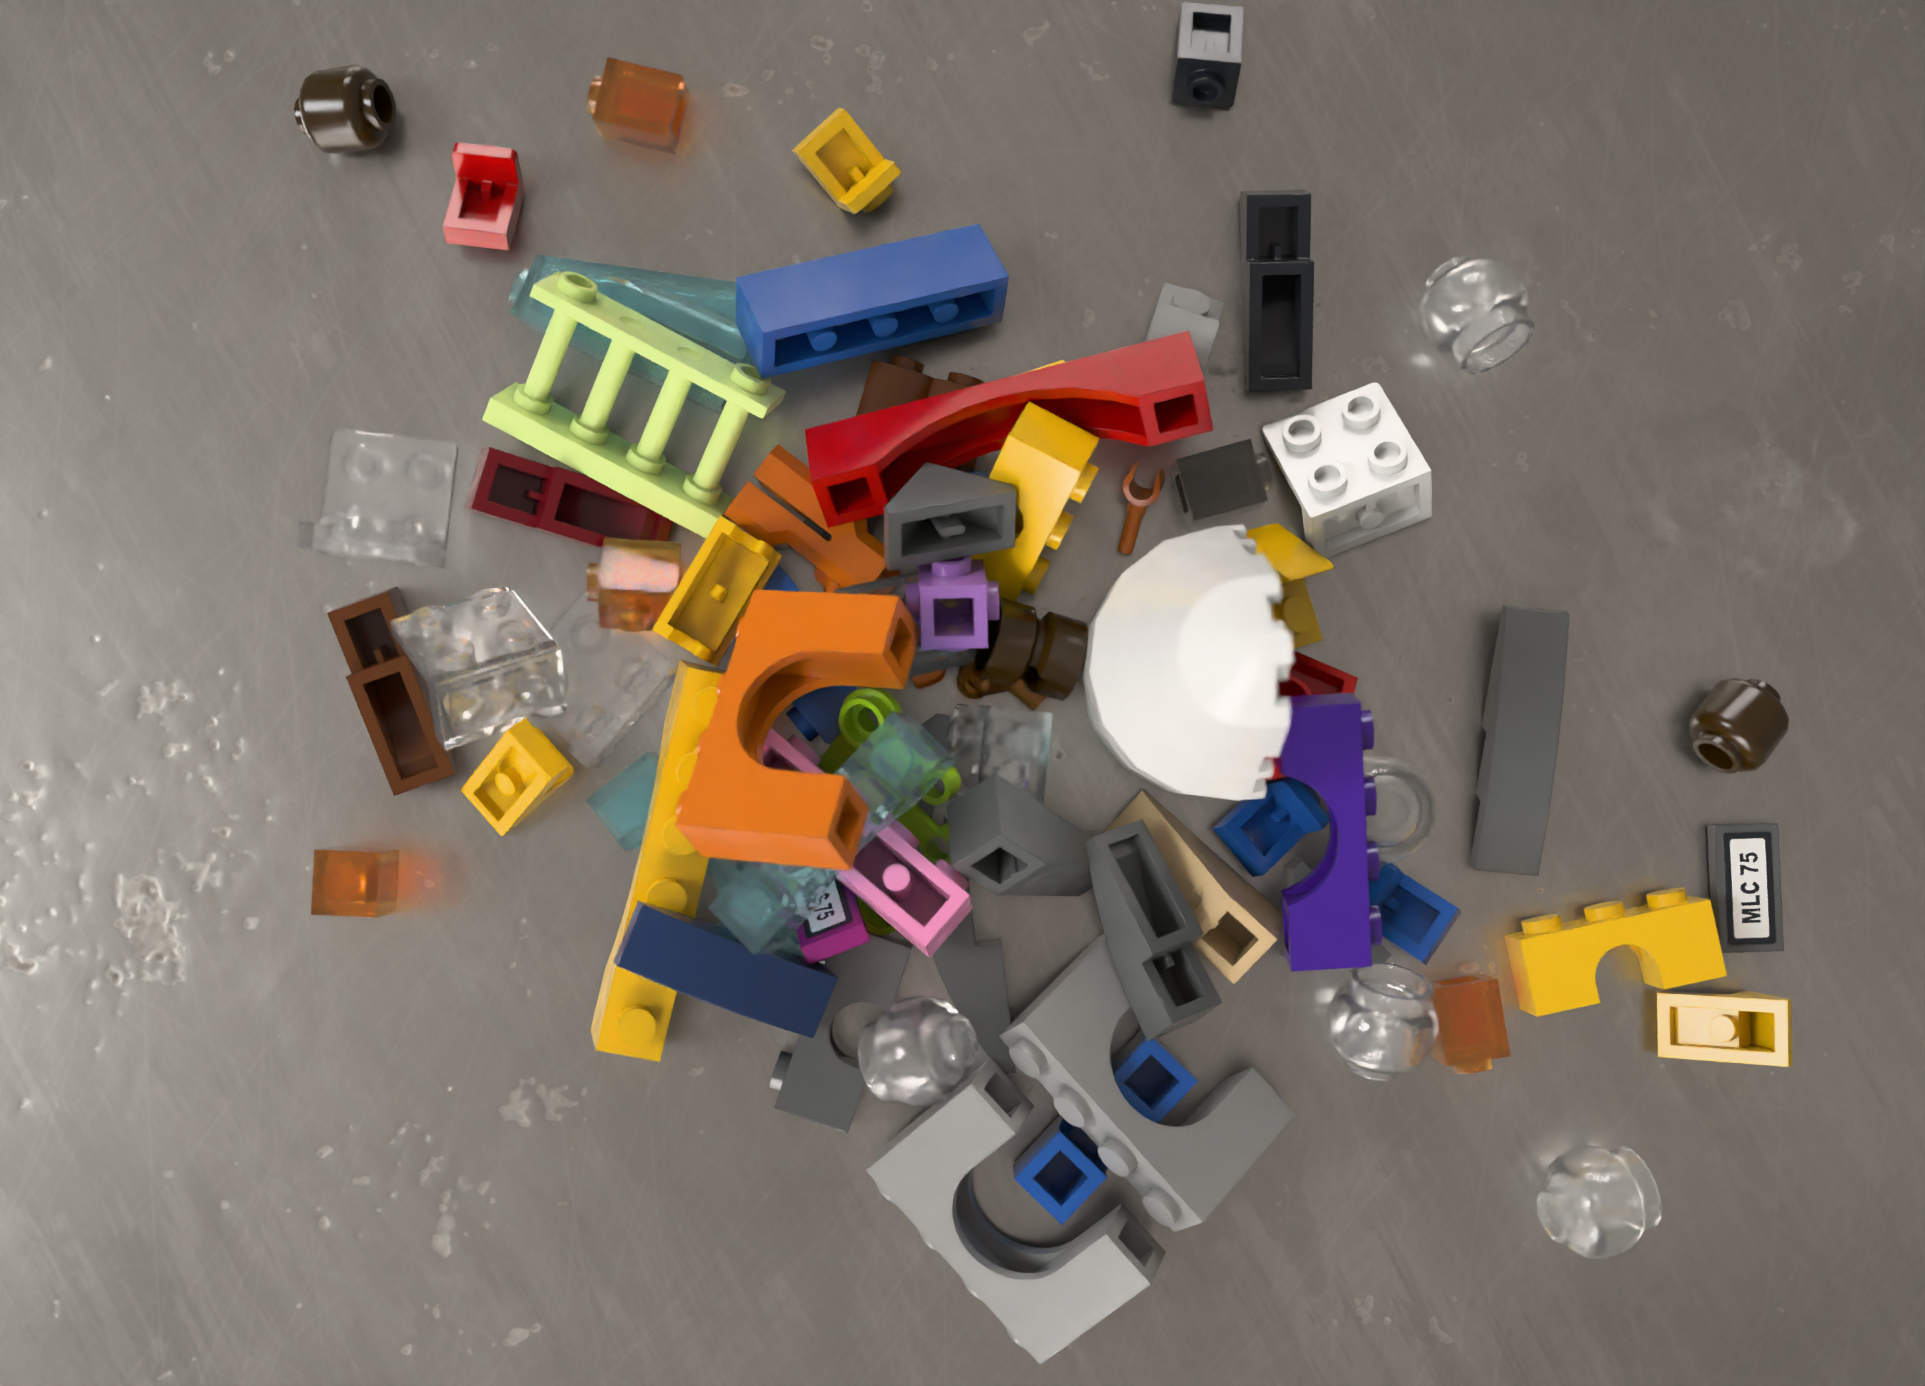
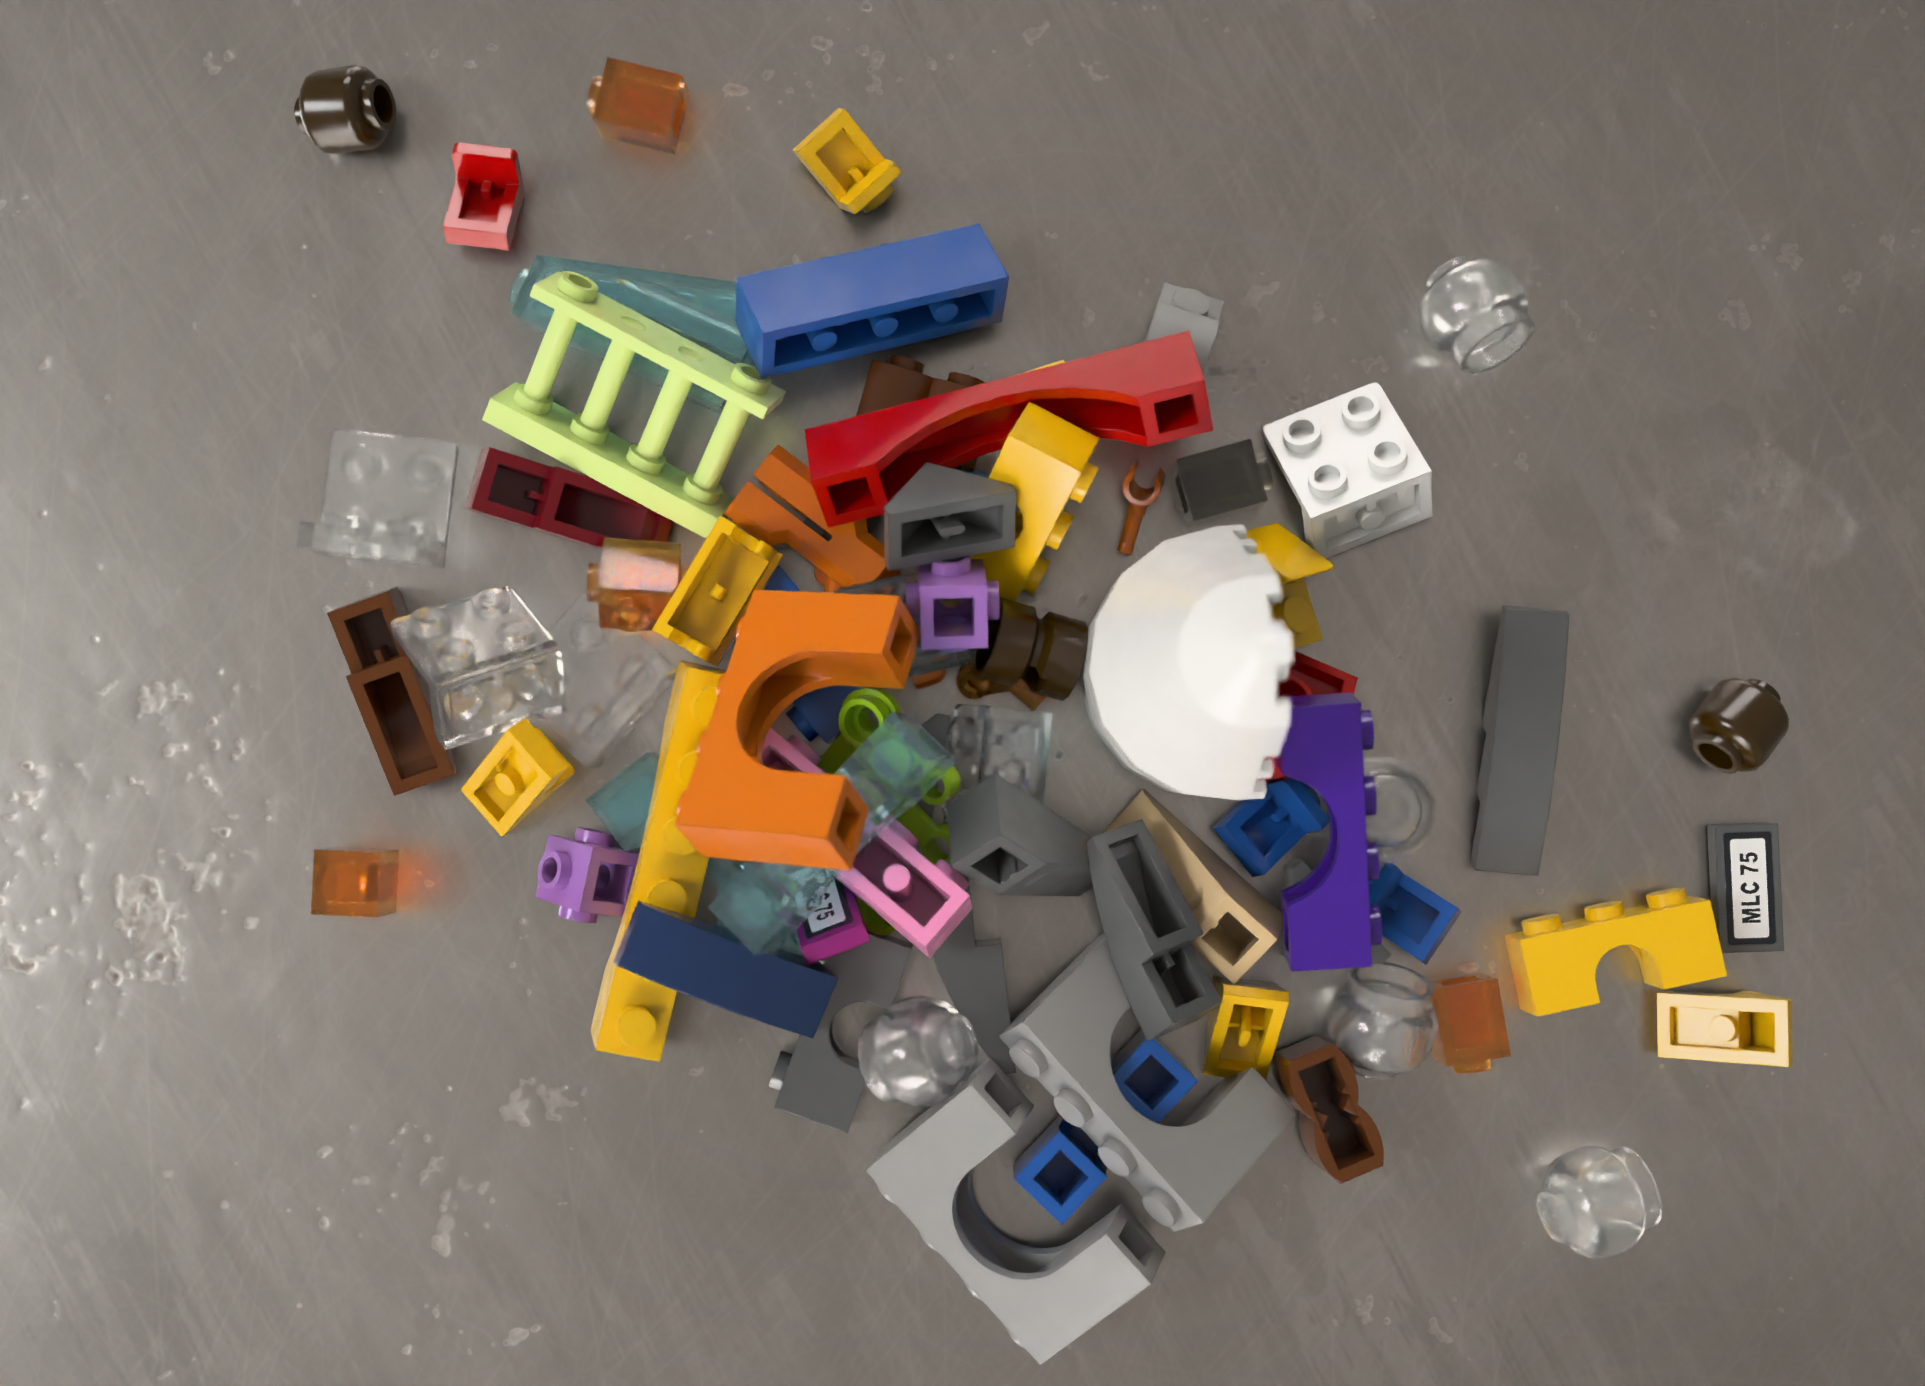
(586, 875): none -> medium lavender brick
(1208, 54): black bracket -> none
(1243, 1027): none -> yellow slope
(1277, 289): black slope -> none
(1331, 1123): none -> reddish brown brick

